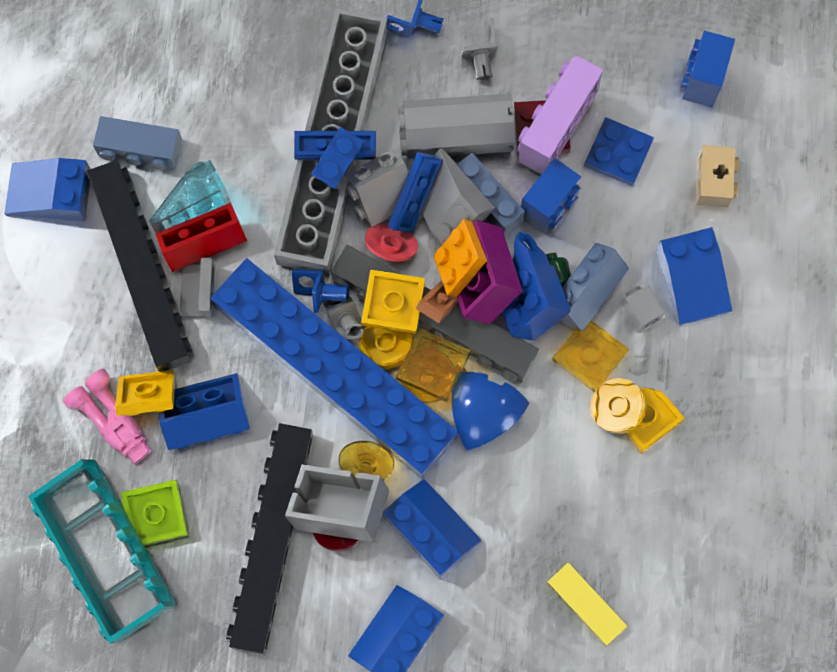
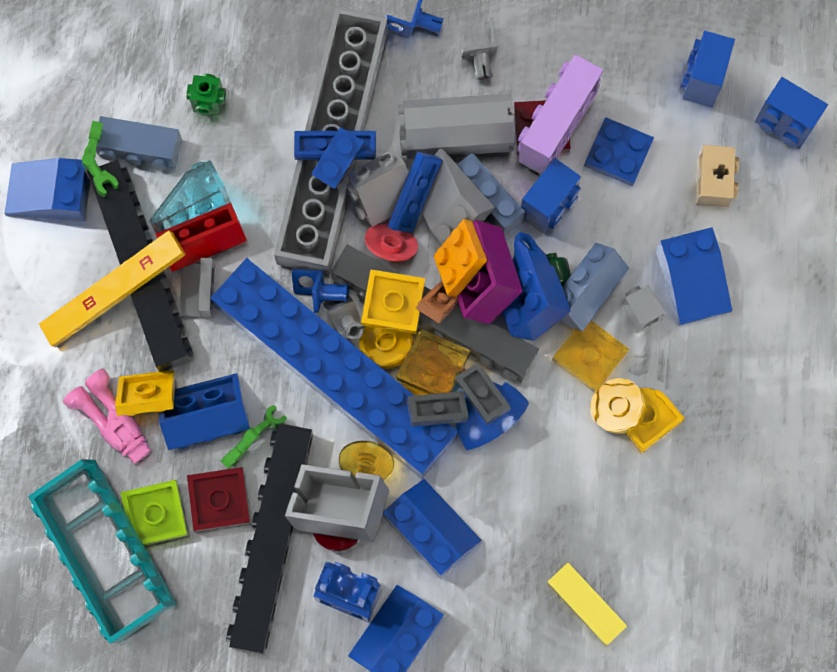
(89, 162): none -> bright green piece
(112, 289): none -> yellow tile
(206, 94): none -> green brick
(218, 499): none -> dark red plate
(235, 455): none -> bright green piece
(347, 591): none -> blue brick
(437, 409): none -> dark grey plate
(482, 393): none -> dark grey plate
(790, 113): none -> blue brick

